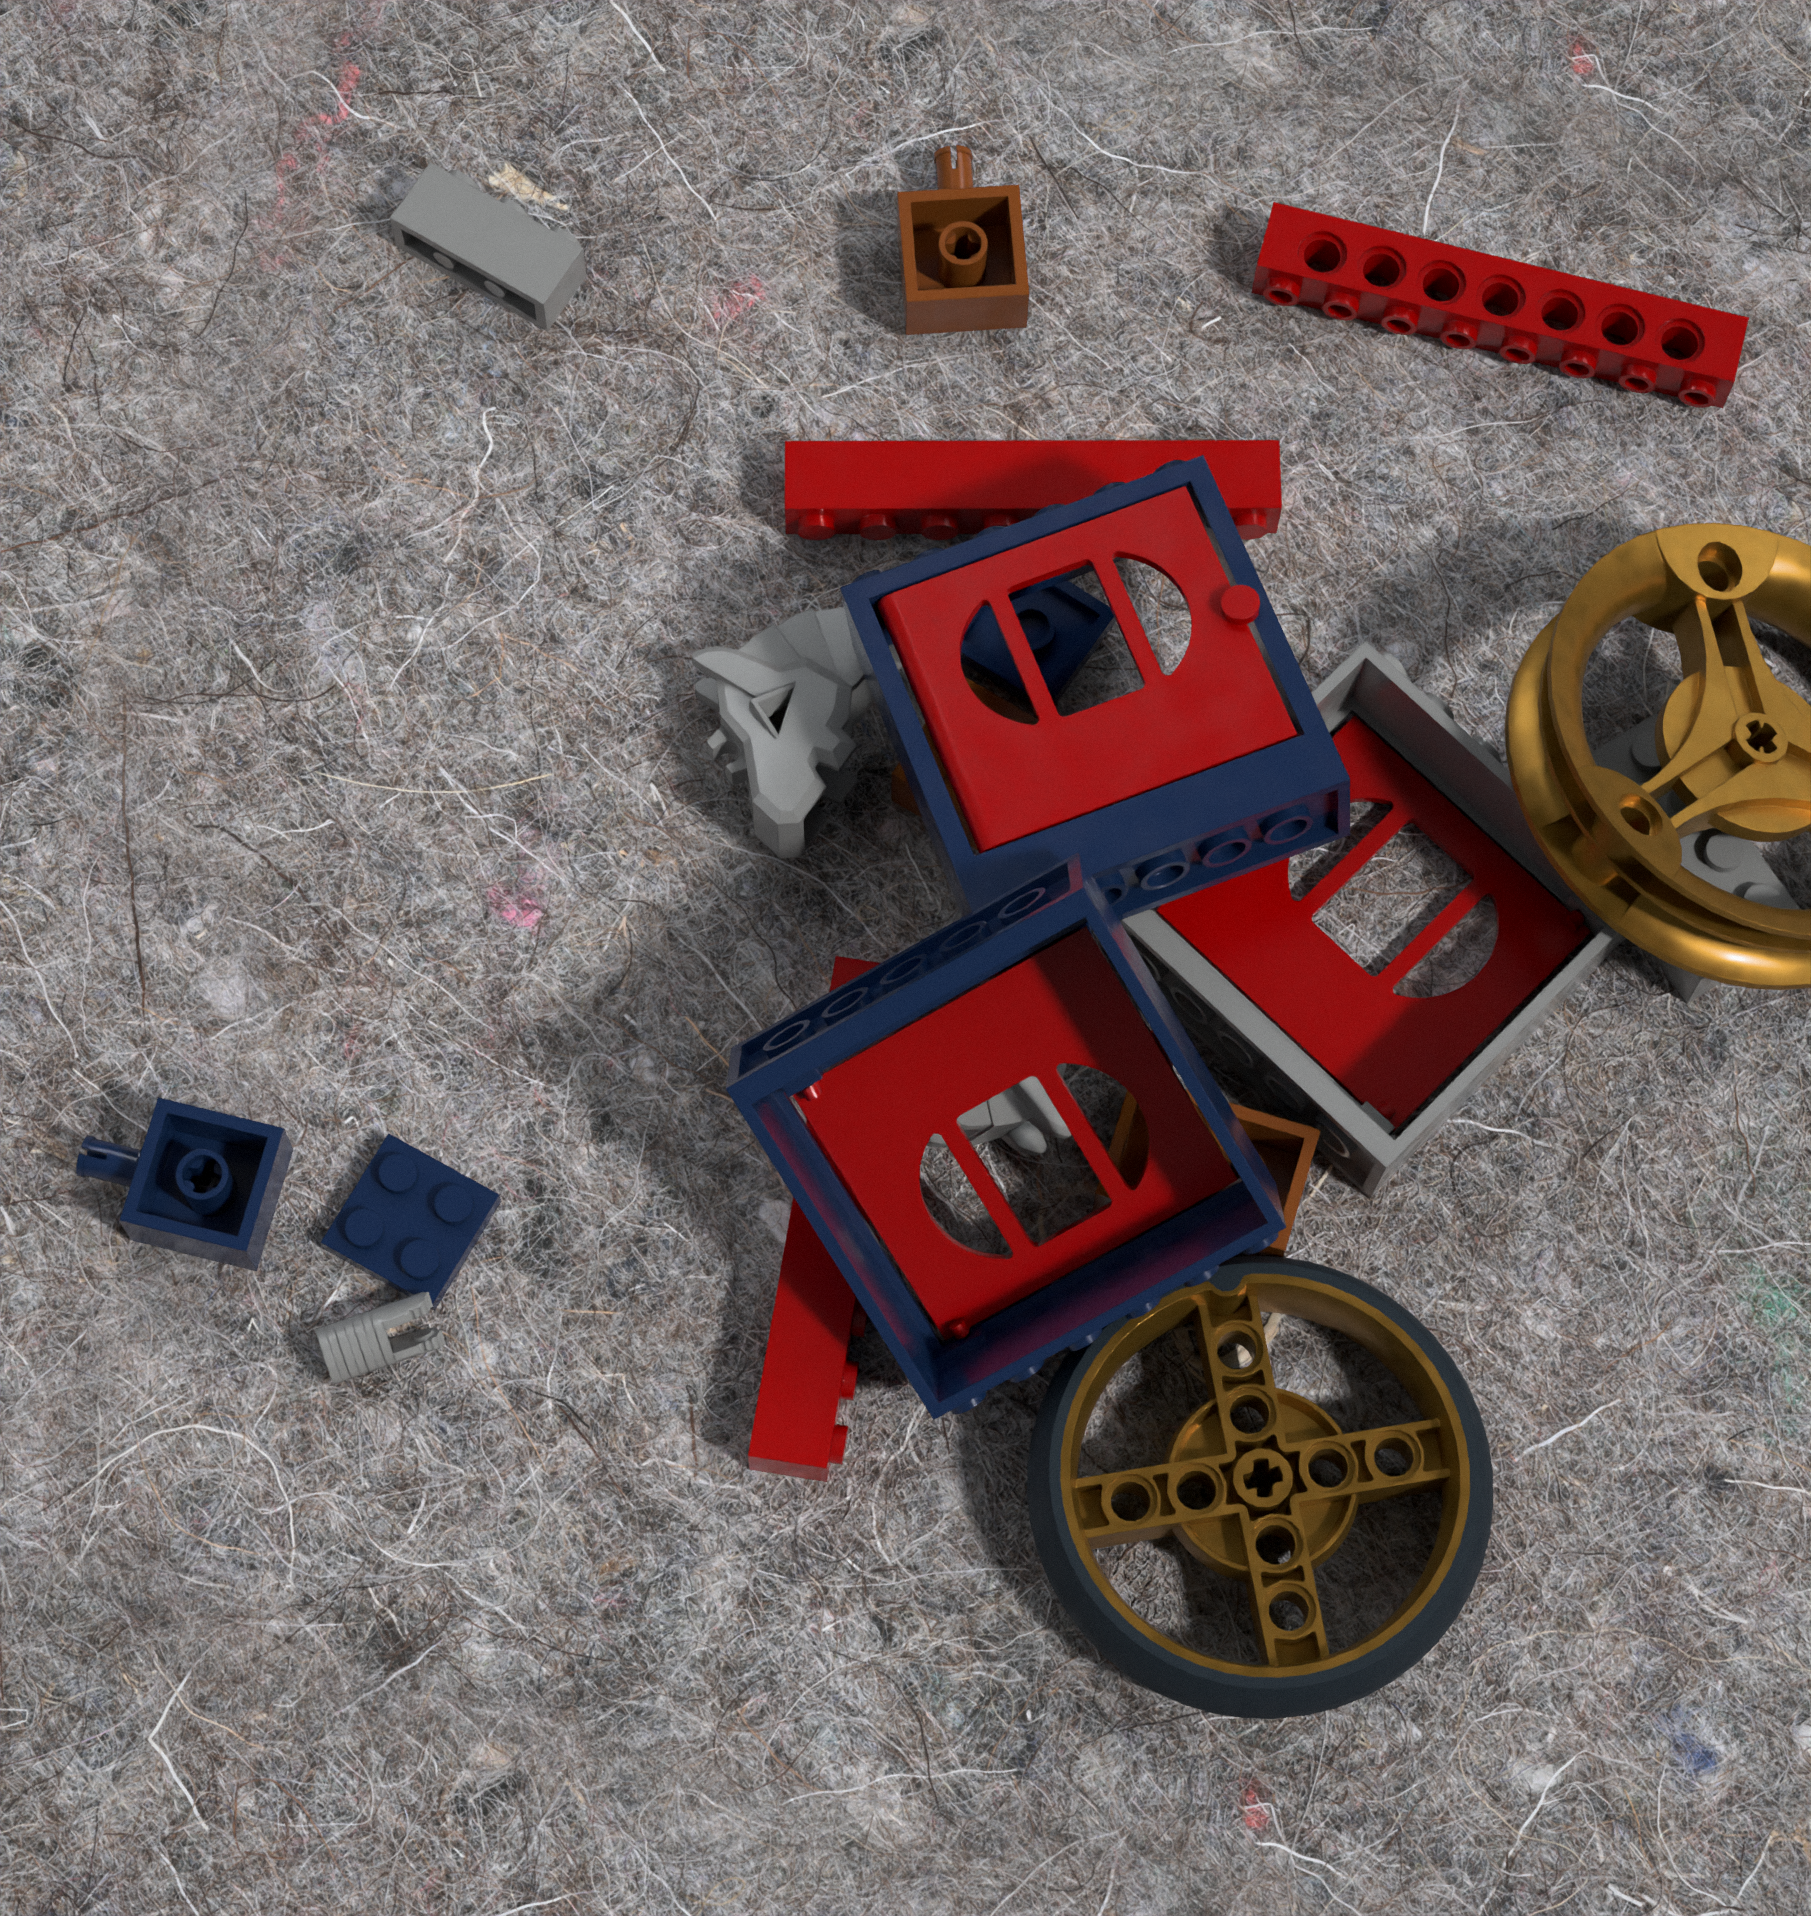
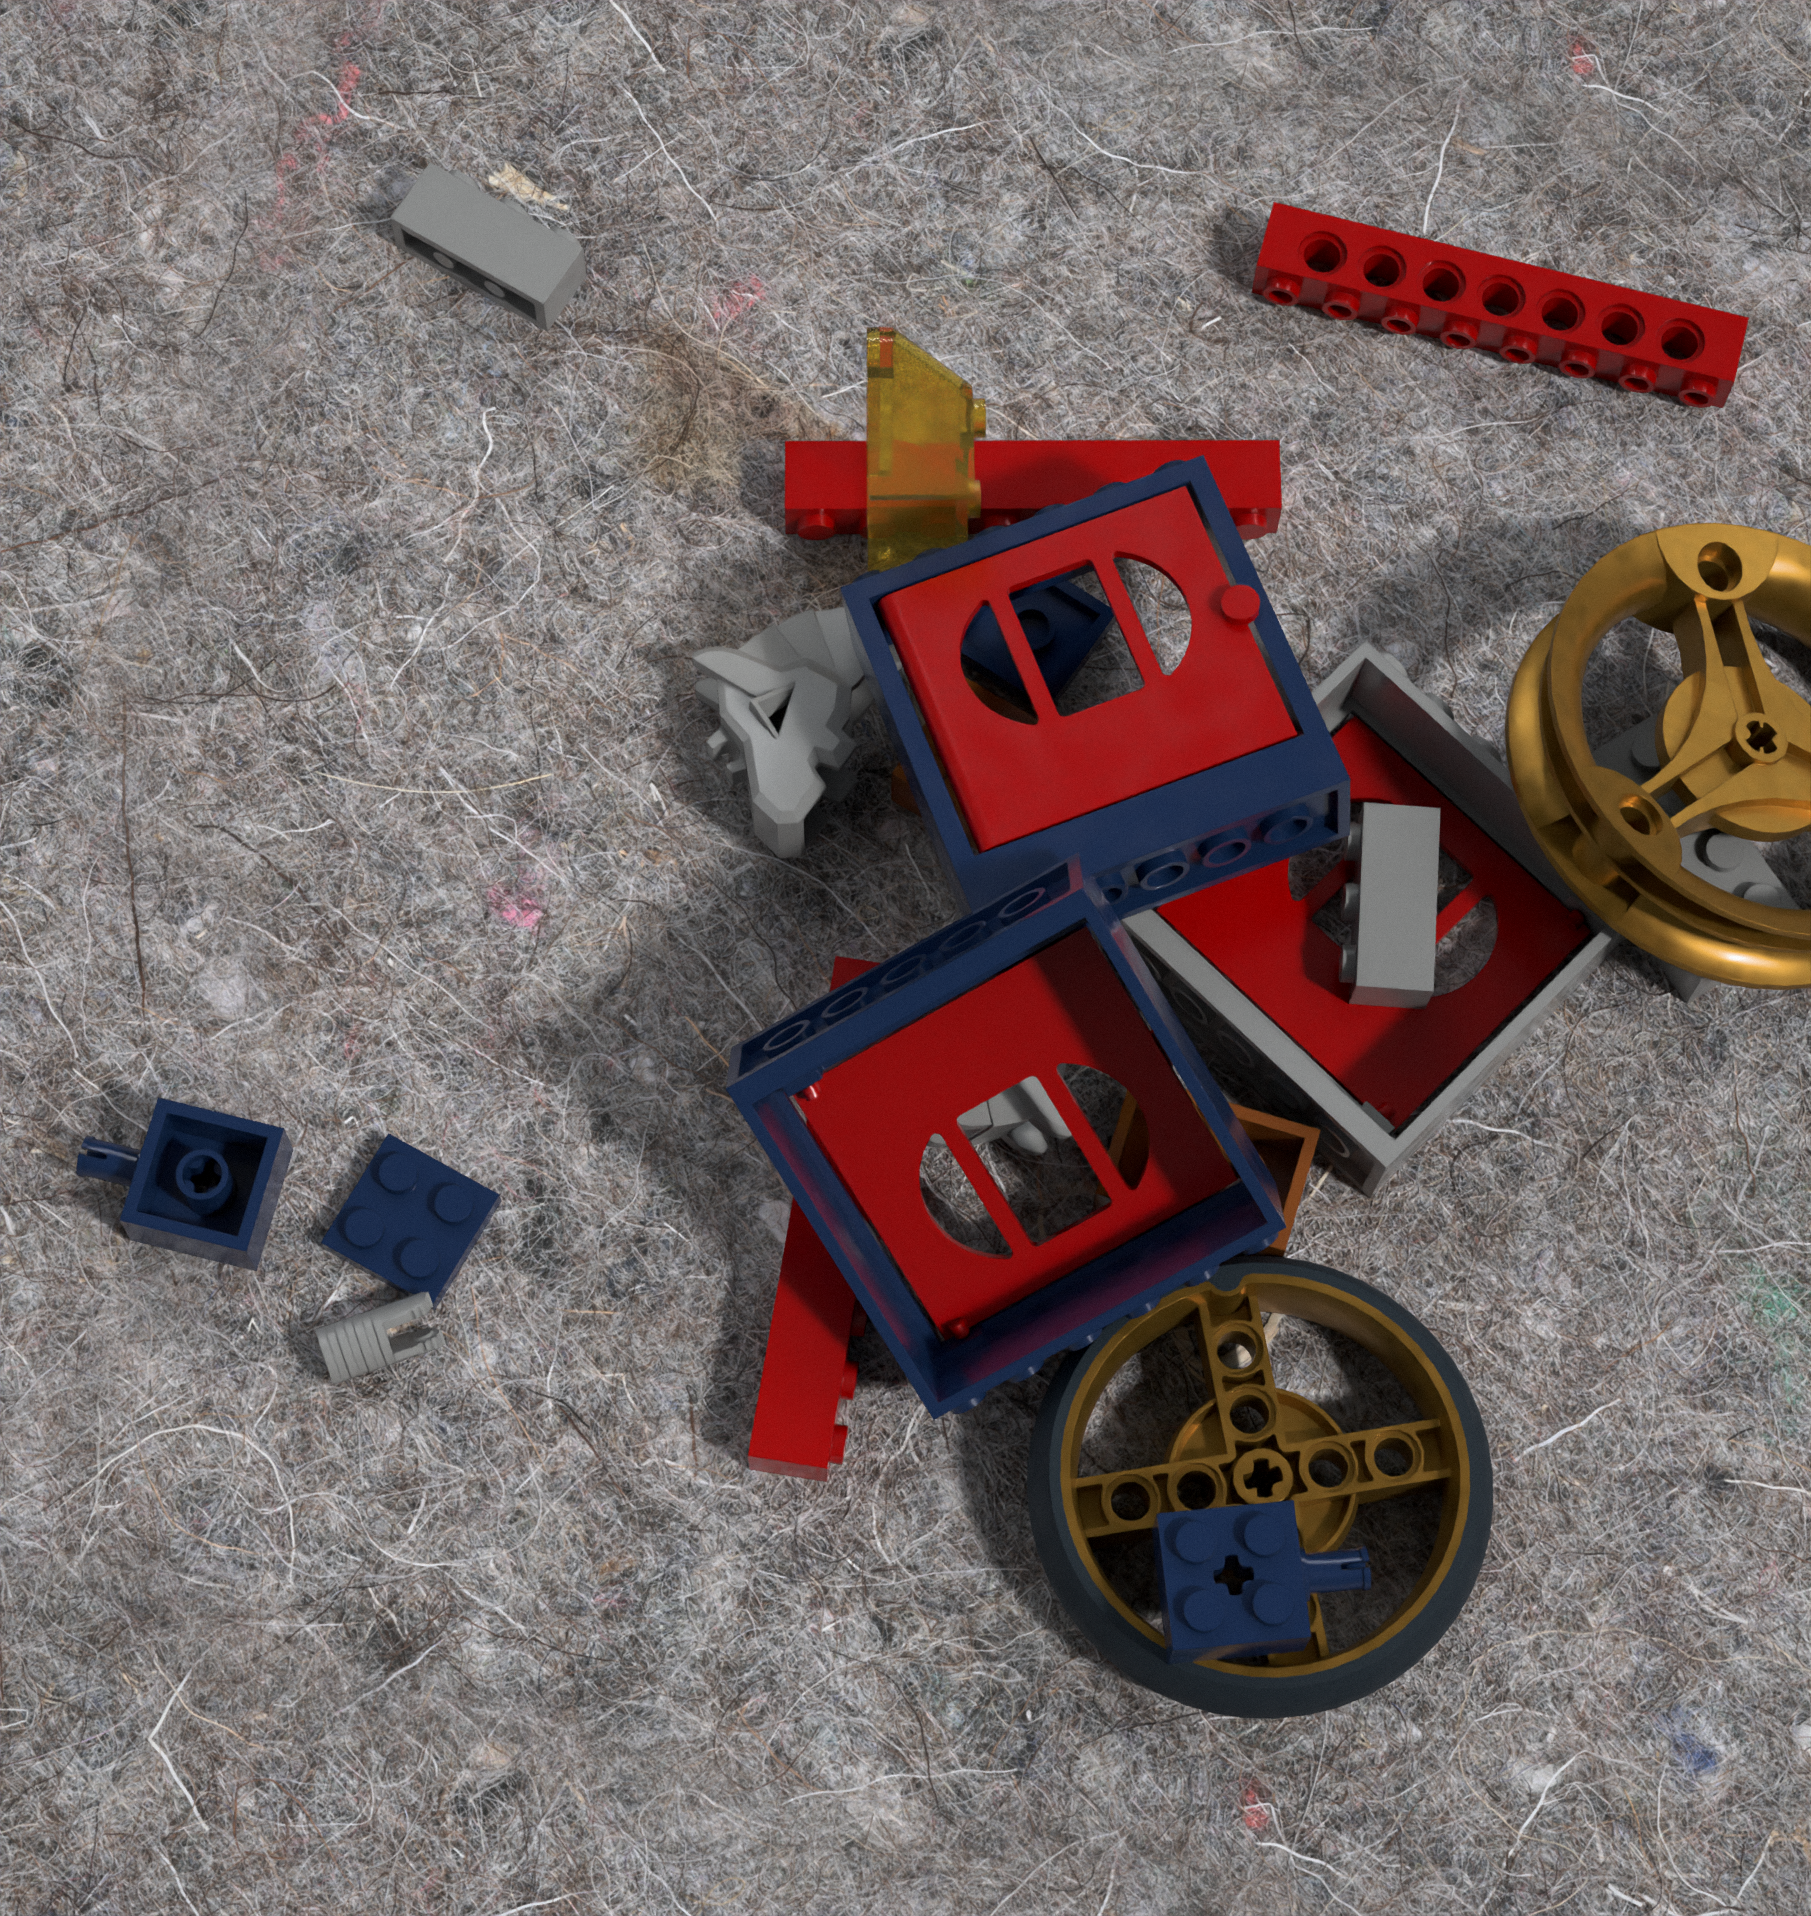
(917, 451): none -> clear yellow windscreen
(962, 253): dark orange brick -> none
(1279, 1576): none -> dark blue brick
(1391, 906): none -> light grey brick

